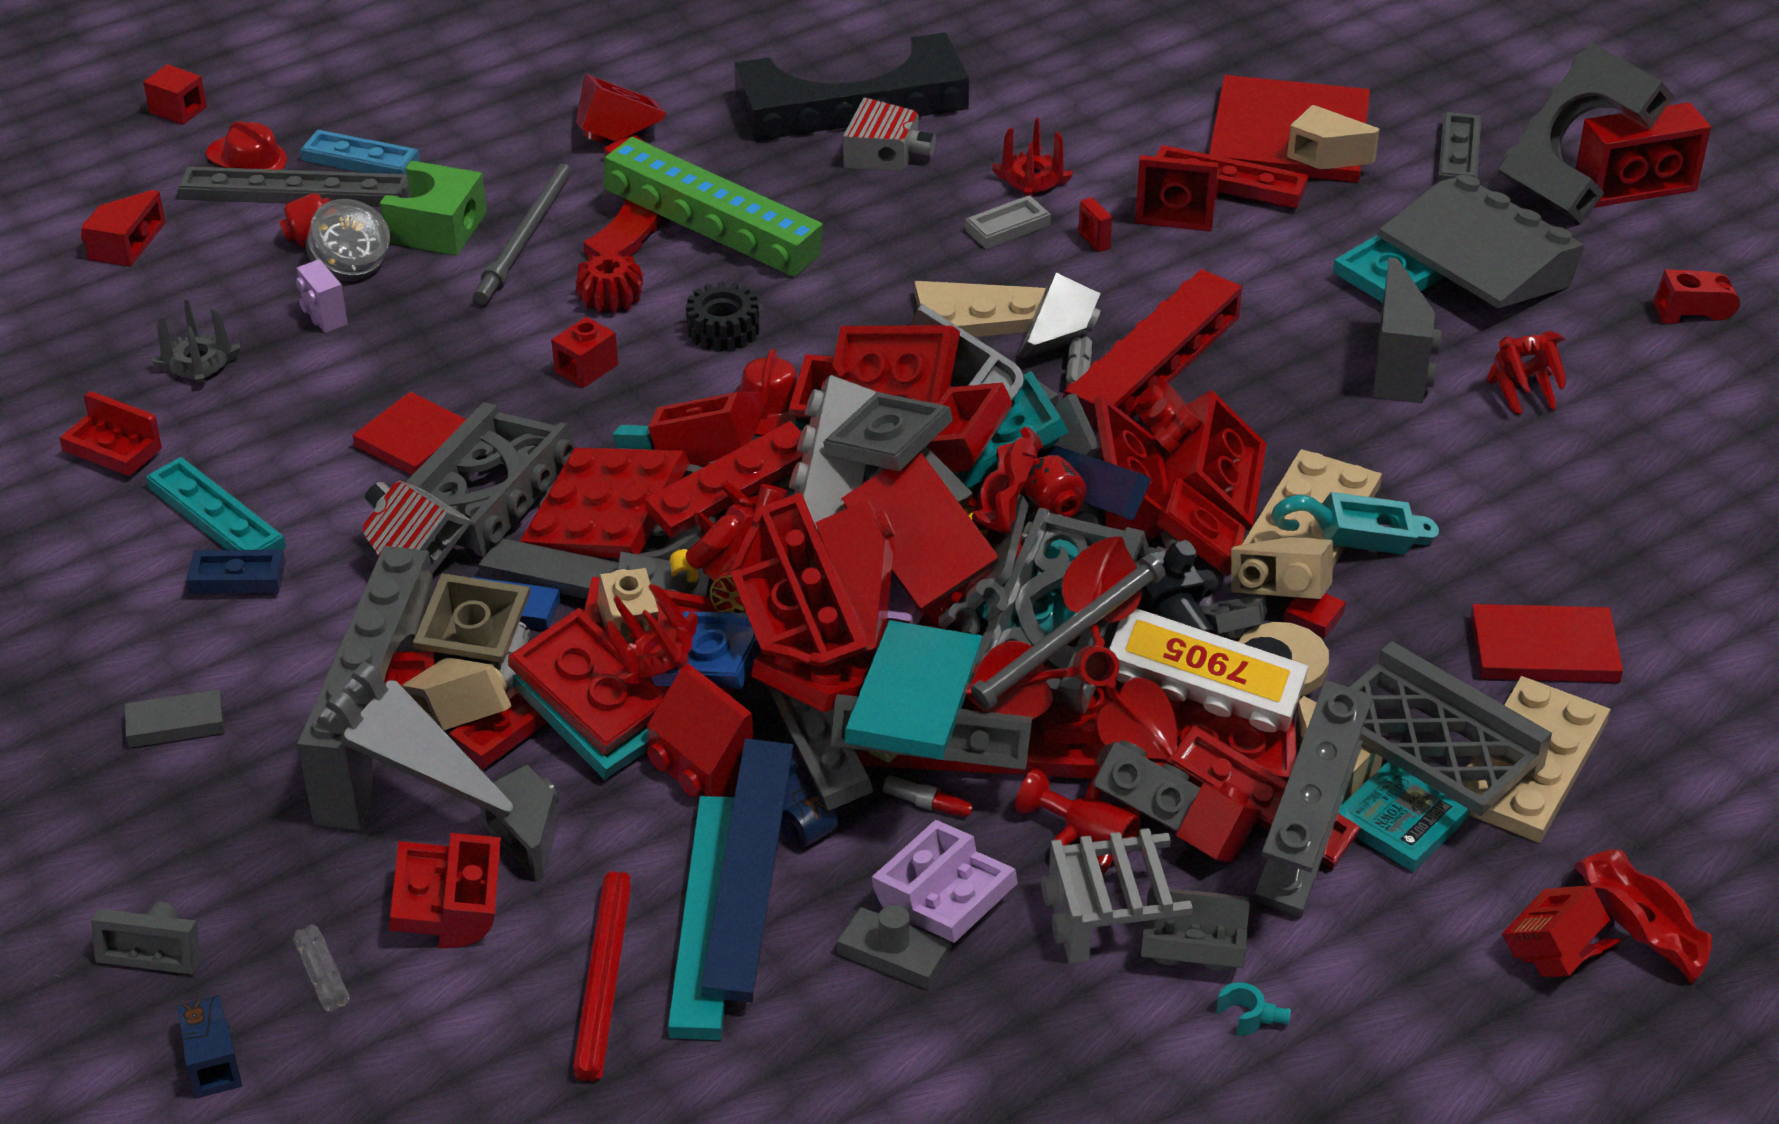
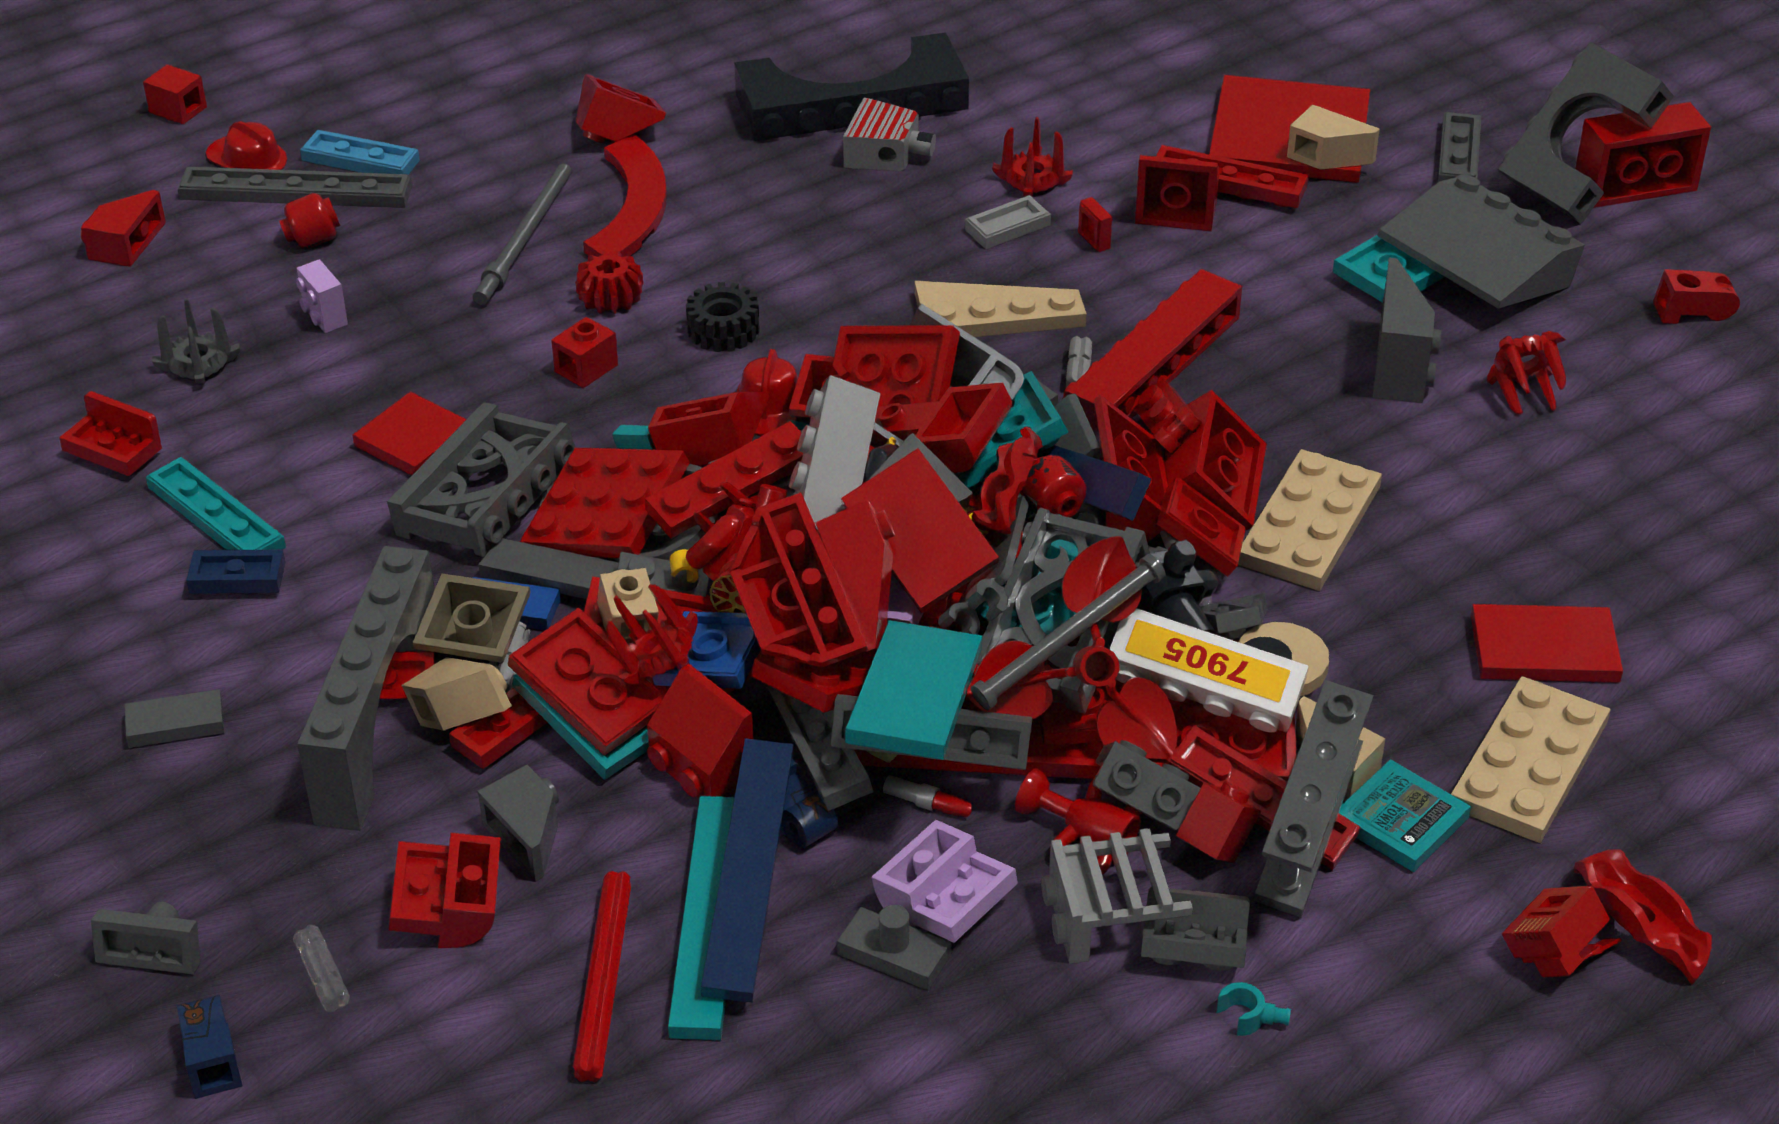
(348, 239): clear piece -> none
(406, 738): flag -> none
(412, 520): light grey torso -> none
(441, 208): bright green piece -> none
(713, 206): bright green brick -> none
(888, 431): dark grey tile -> none
(1061, 315): slope -> none
(1283, 567): tan slope -> none
(1315, 614): red tile -> none
(1355, 519): teal piece -> none
(1452, 708): dark grey fence -> none

